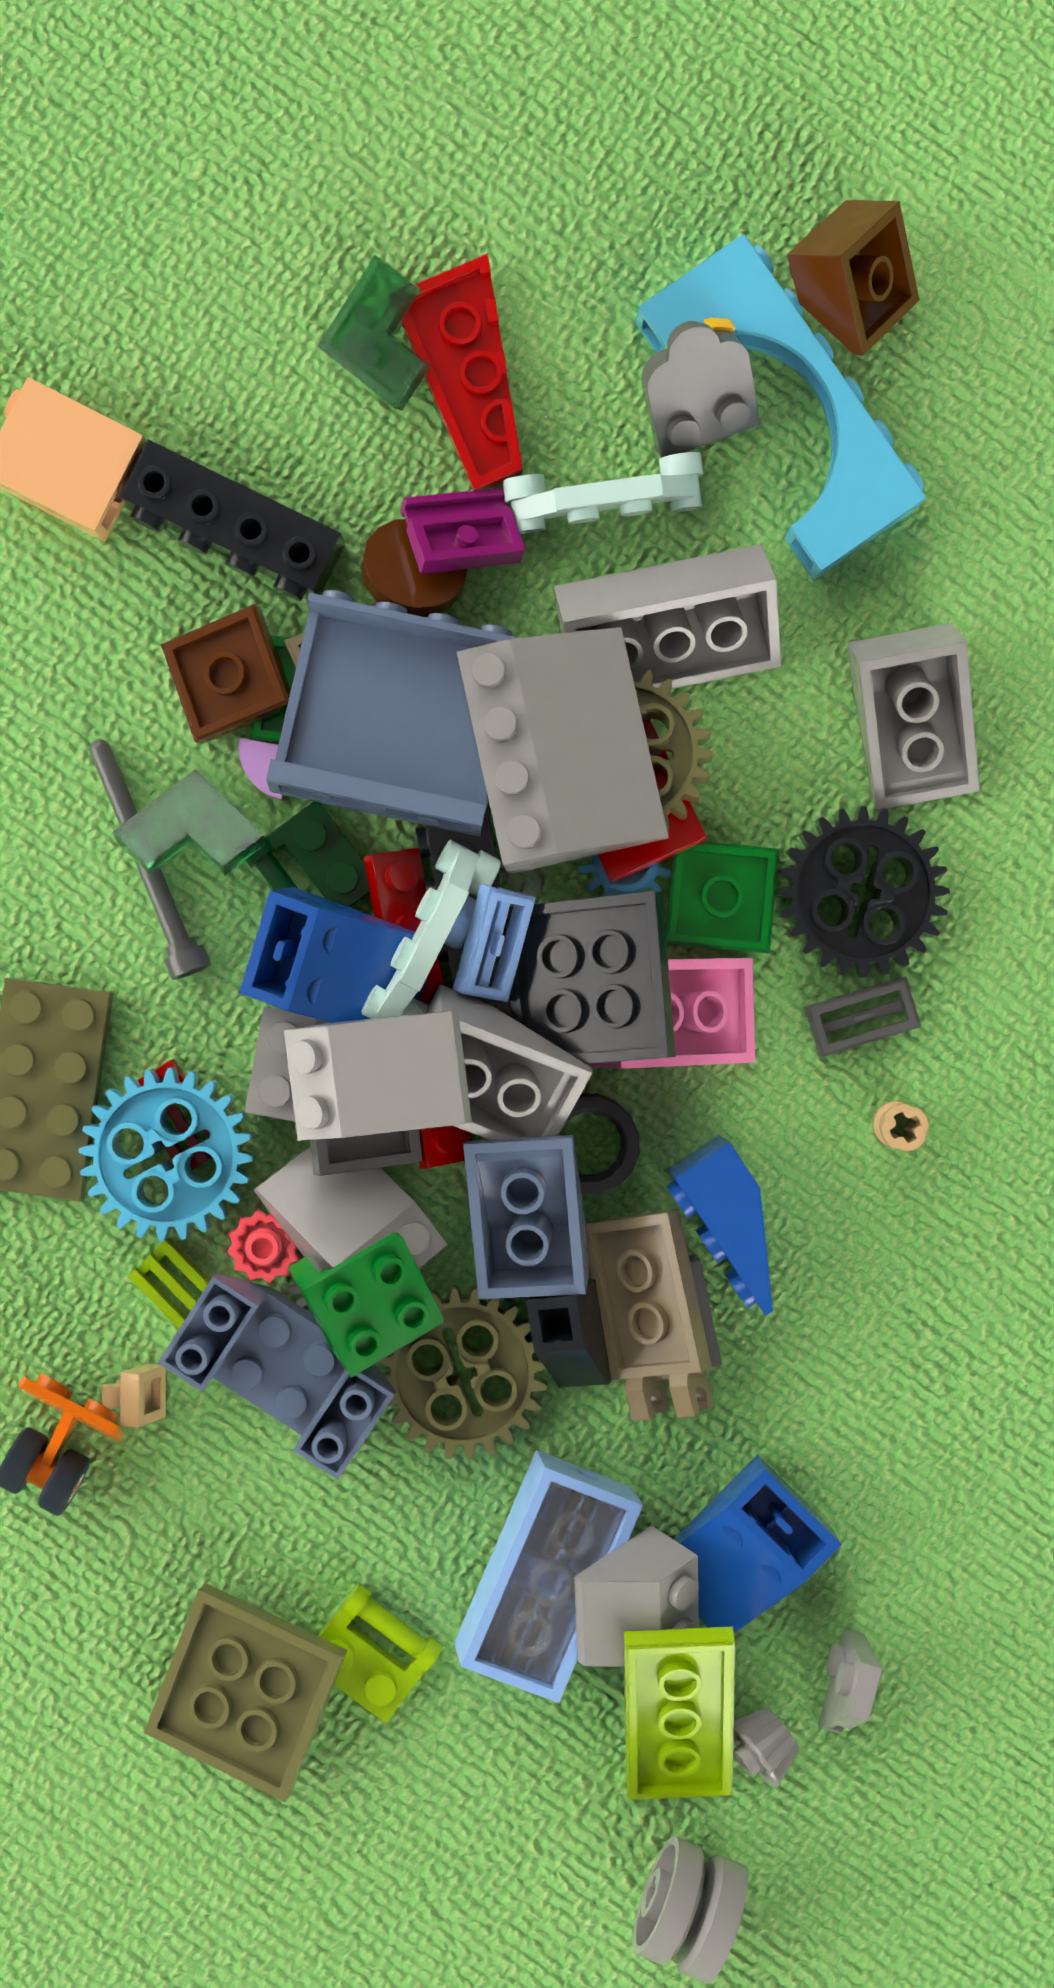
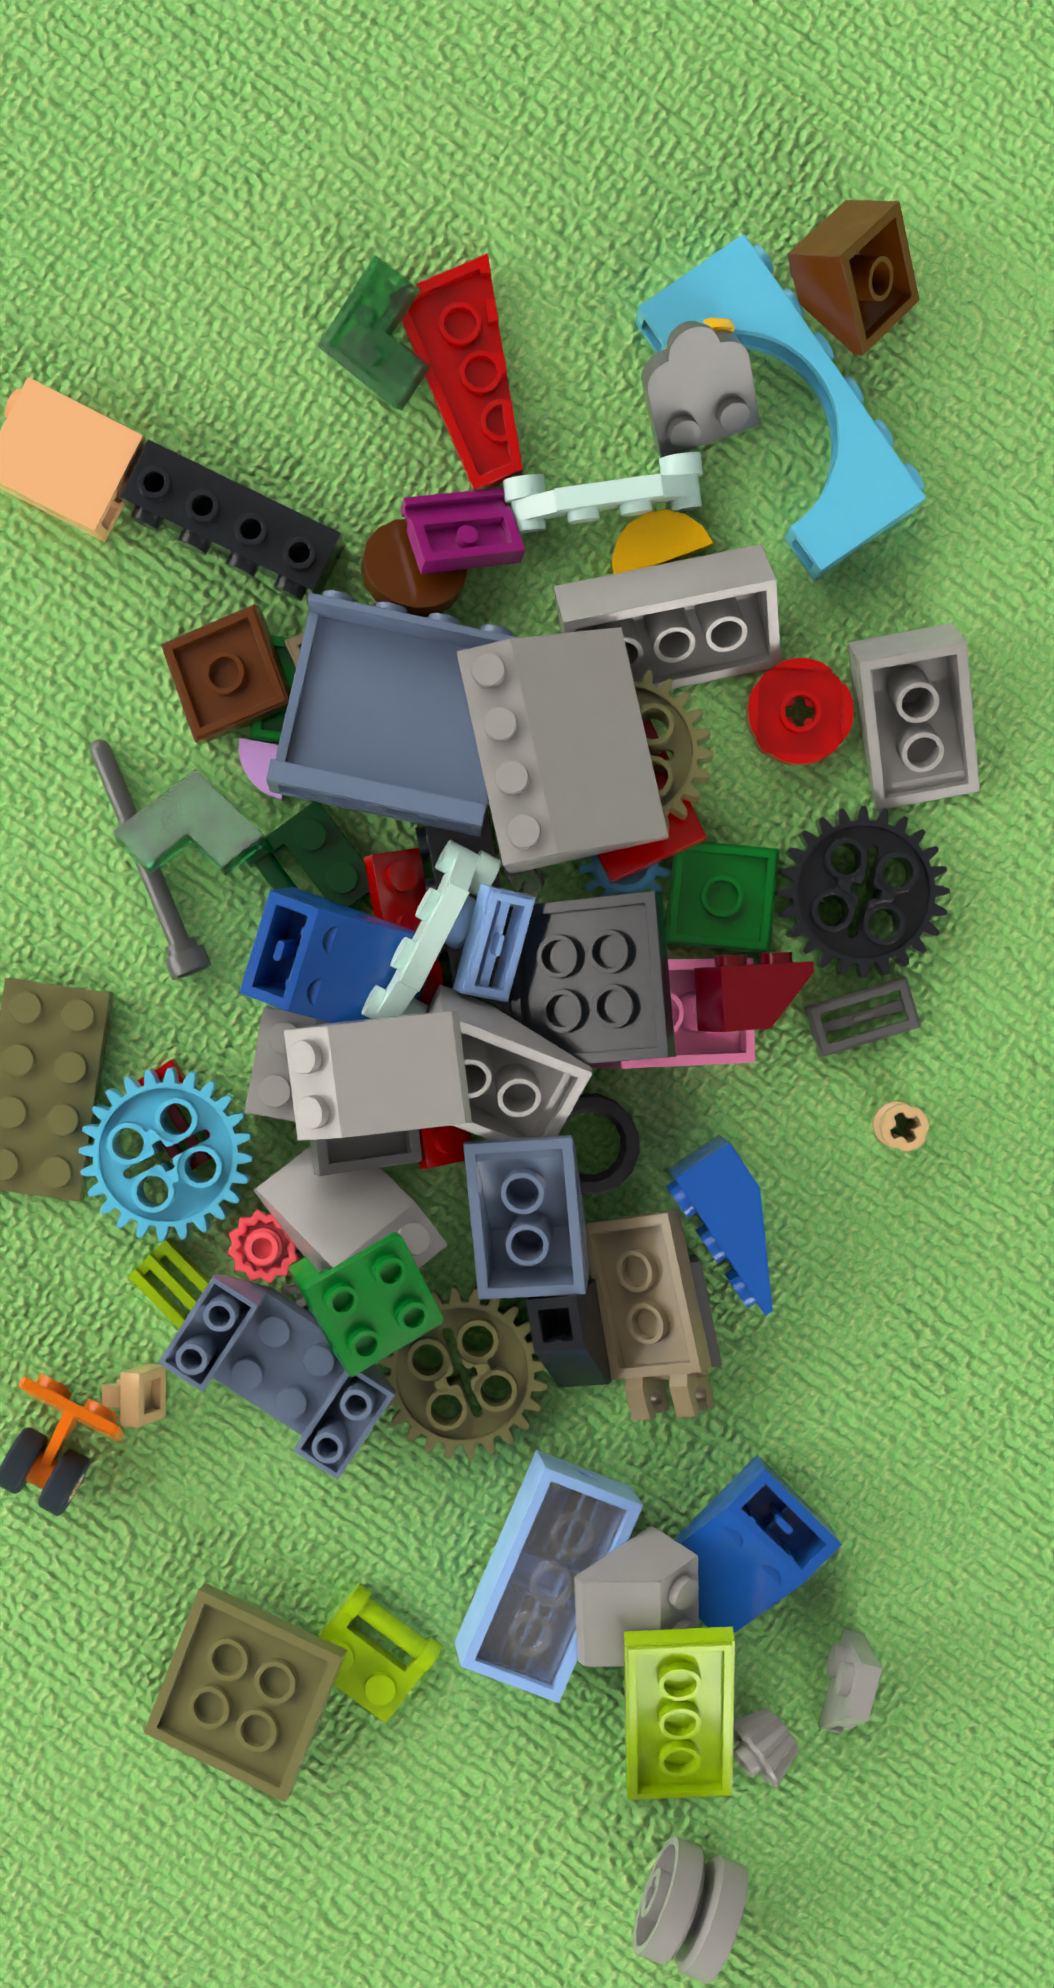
(658, 540): none -> yellow tile
(745, 995): none -> dark red slope
(821, 691): none -> red plate

